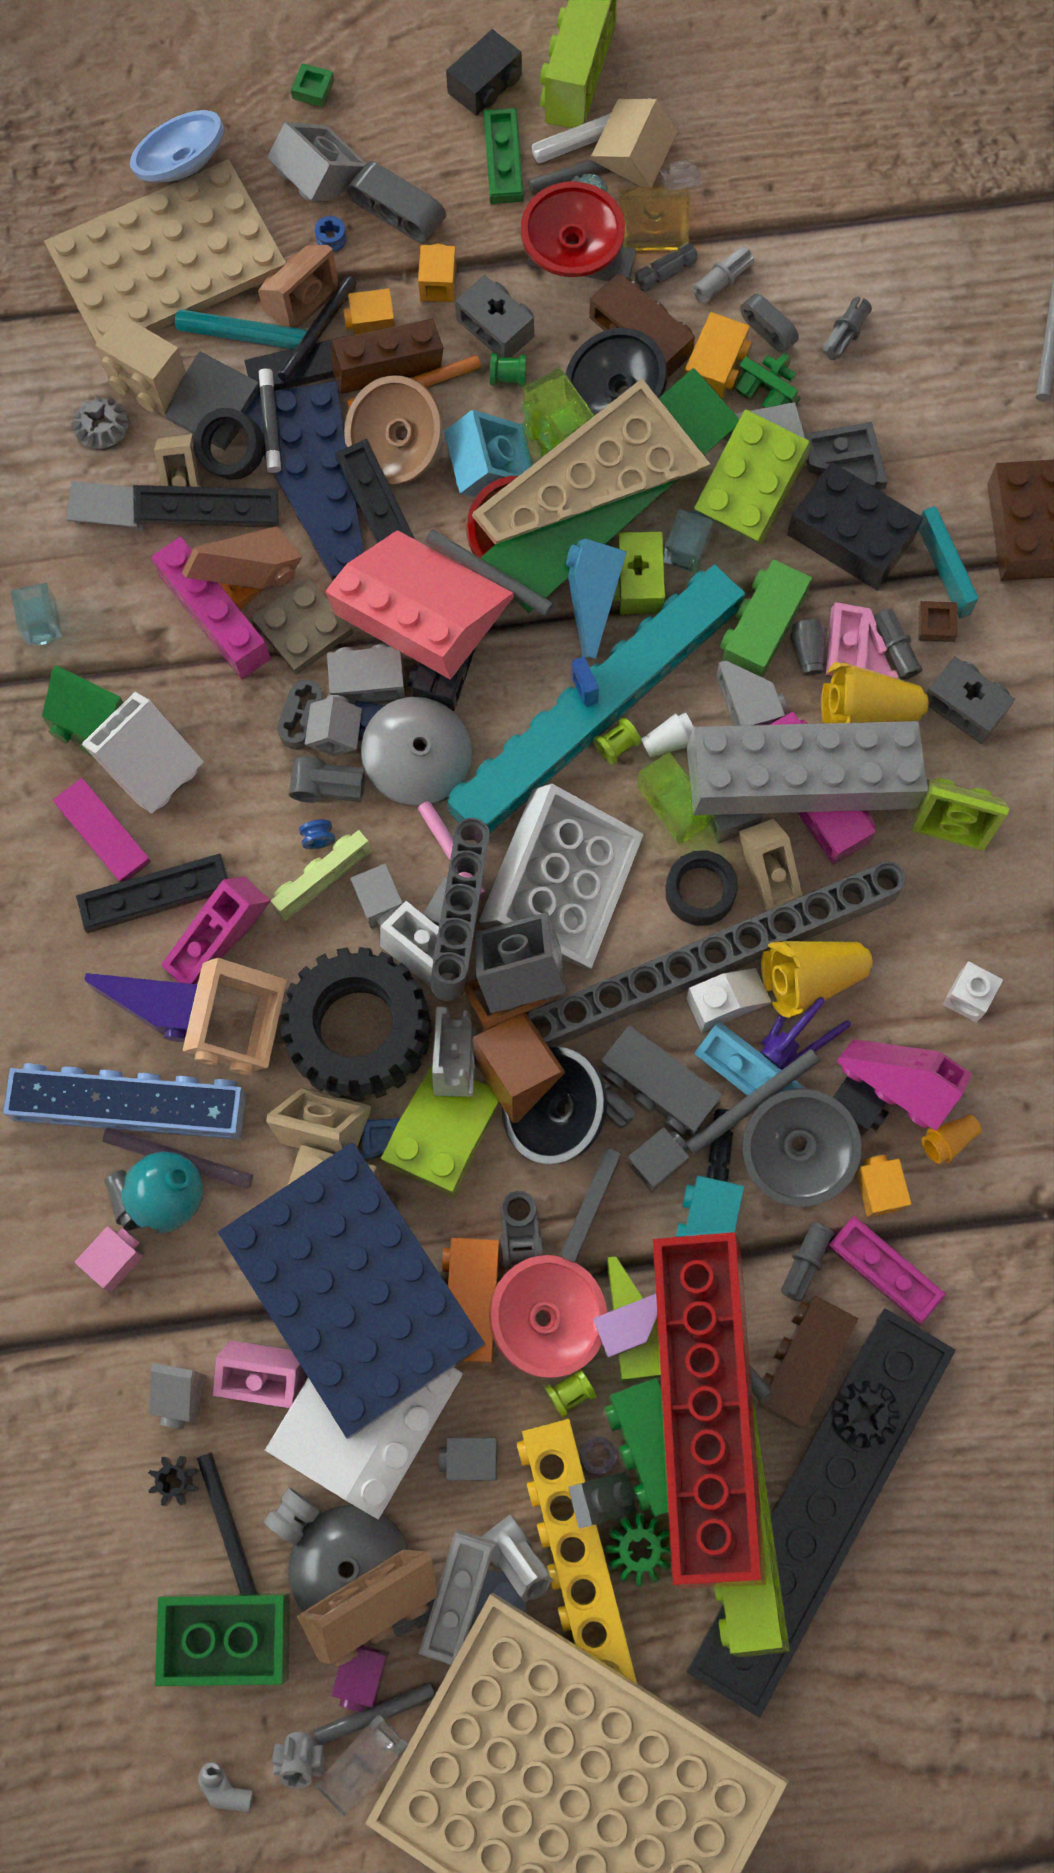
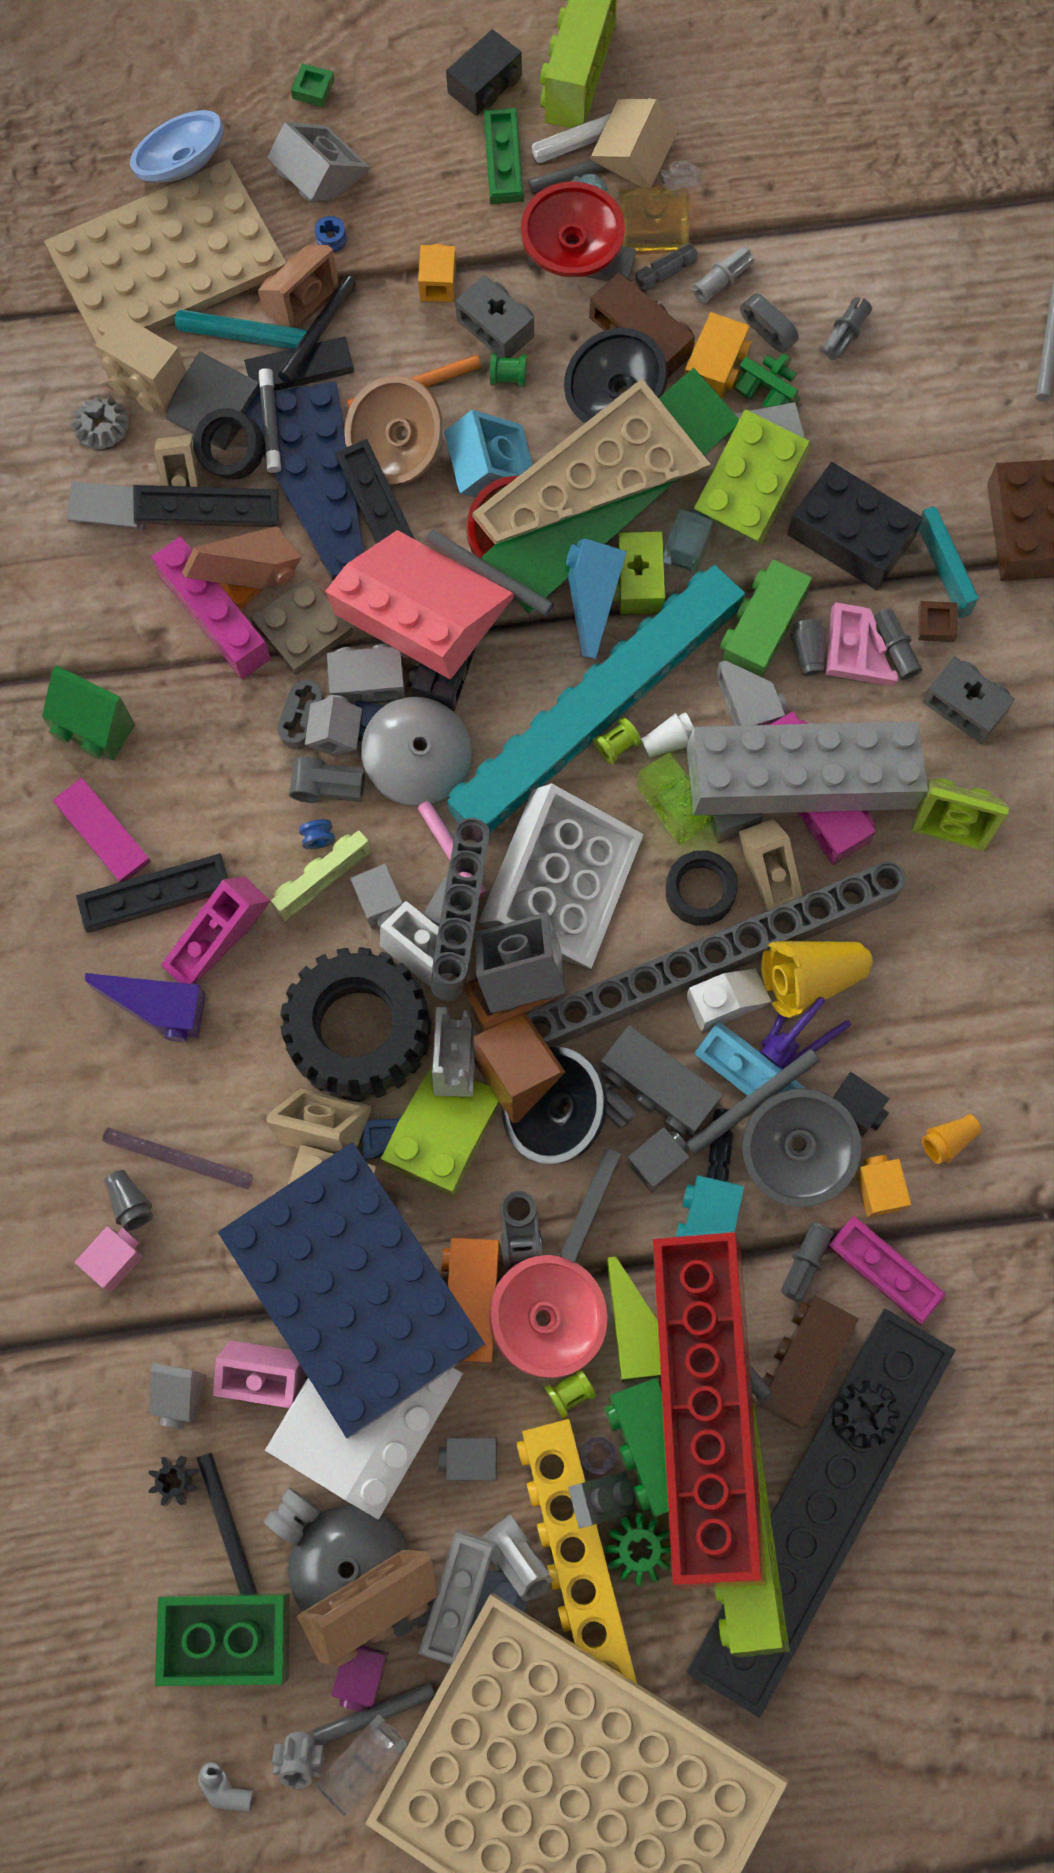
(36, 614): clear light blue brick -> none
(124, 1102): dark blue brick -> none
(143, 752): white brick -> none
(162, 1191): teal cylinder -> none
(270, 993): light nougat window -> none
(369, 311): light orange brick -> none
(386, 352): reddish brown brick -> none
(396, 202): dark grey beam -> none
(552, 410): clear neon green brick -> none
(584, 681): blue tile -> none
(627, 1325): lavender tile -> none
(850, 448): dark grey wing -> none
(869, 696): yellow cone -> none
(913, 1078): dark pink slope -> none
(972, 992): white brick -> none

